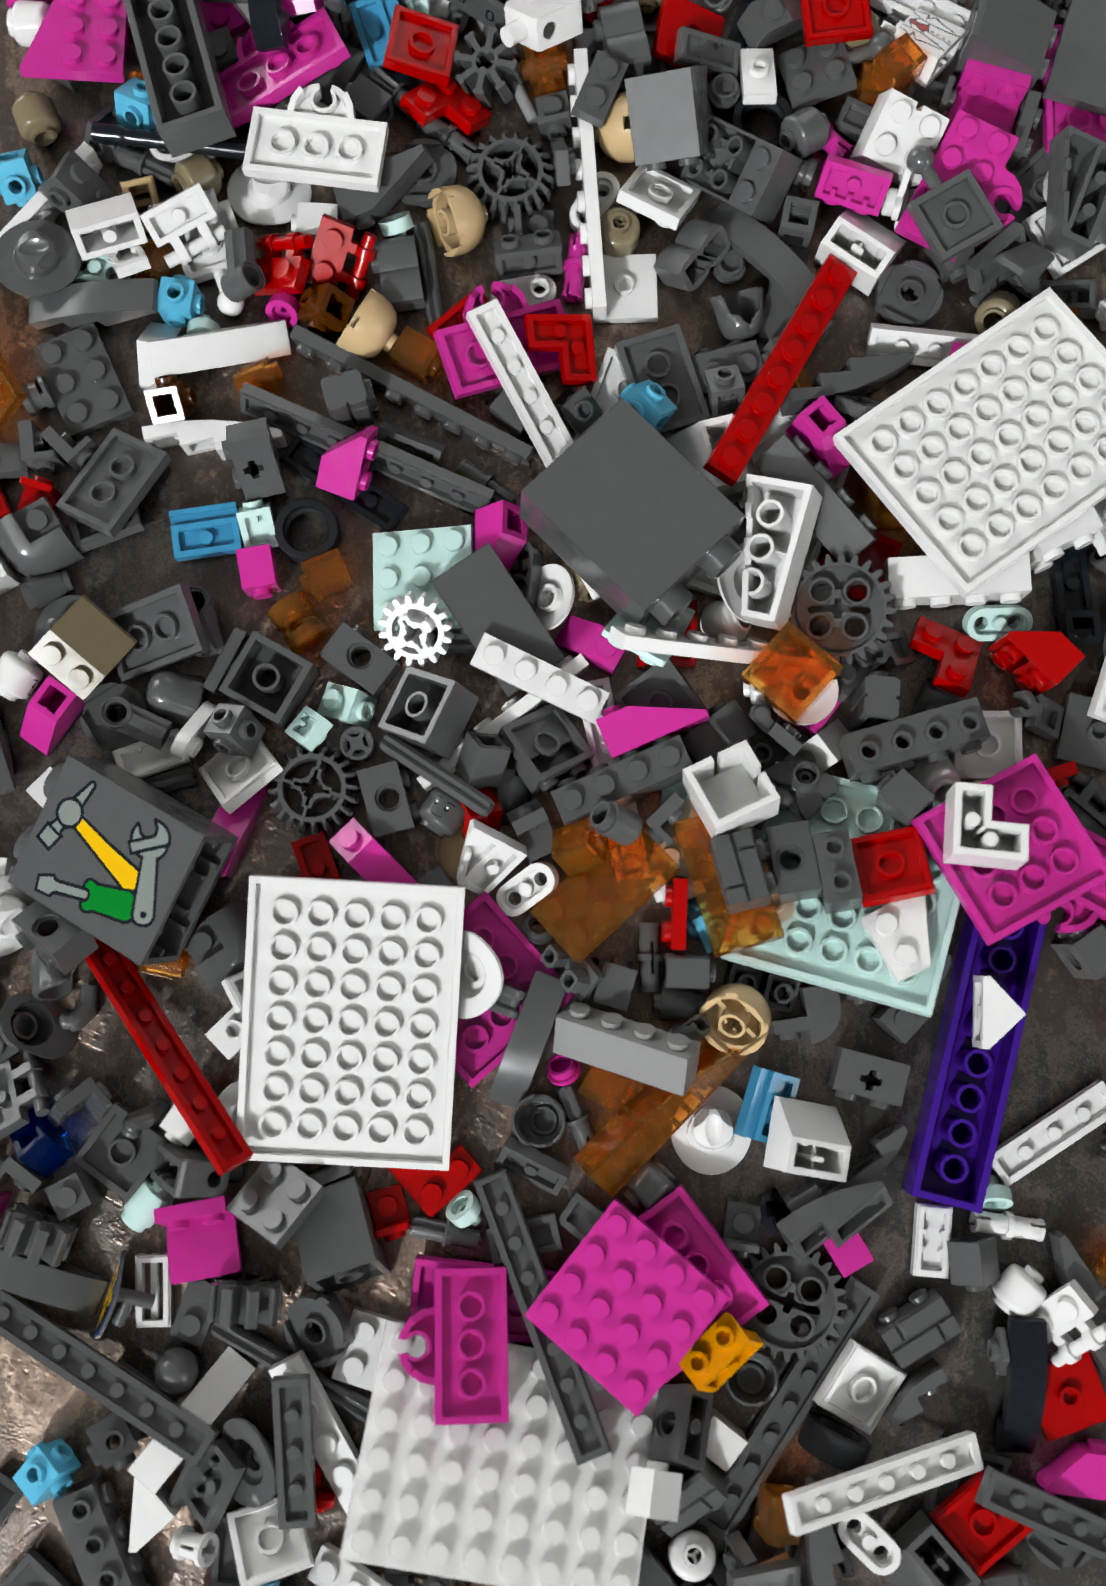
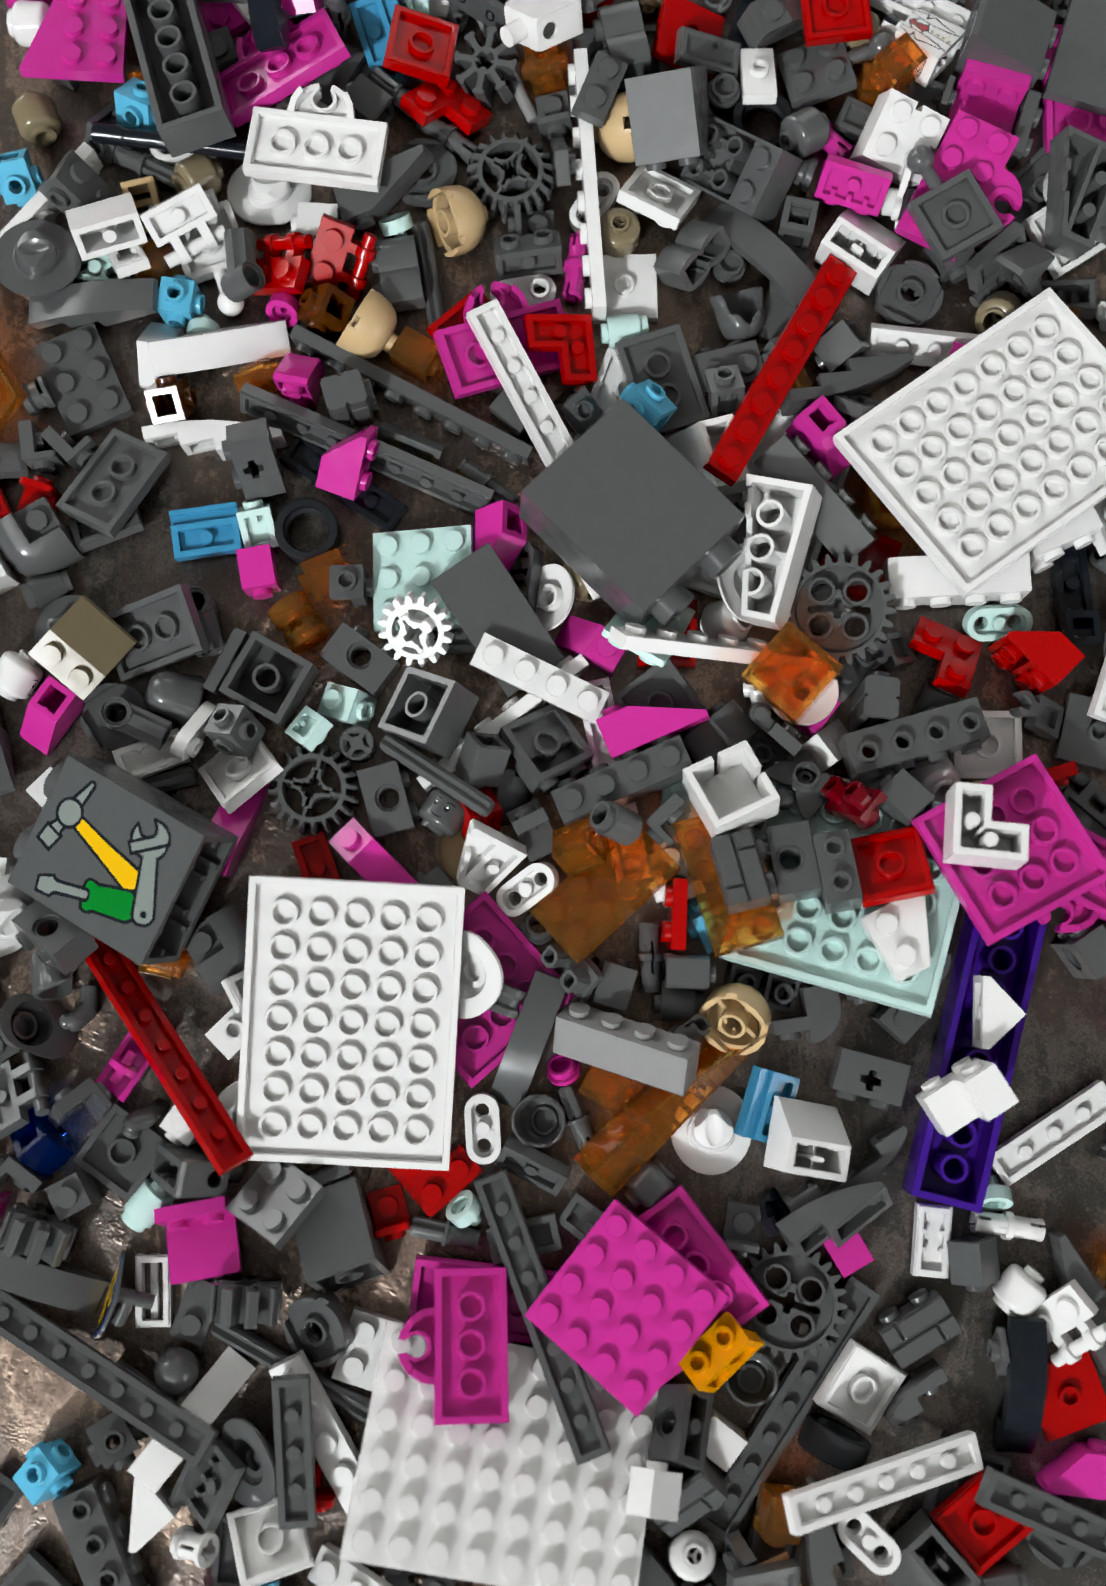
(124, 1069): none -> dark pink hips
(299, 379): none -> dark pink slope
(350, 583): none -> dark grey bracket
(482, 1127): none -> white plate
(622, 327): none -> light aqua brick
(839, 344): none -> dark grey brick
(853, 801): none -> dark red hips
(967, 1093): none -> white brick

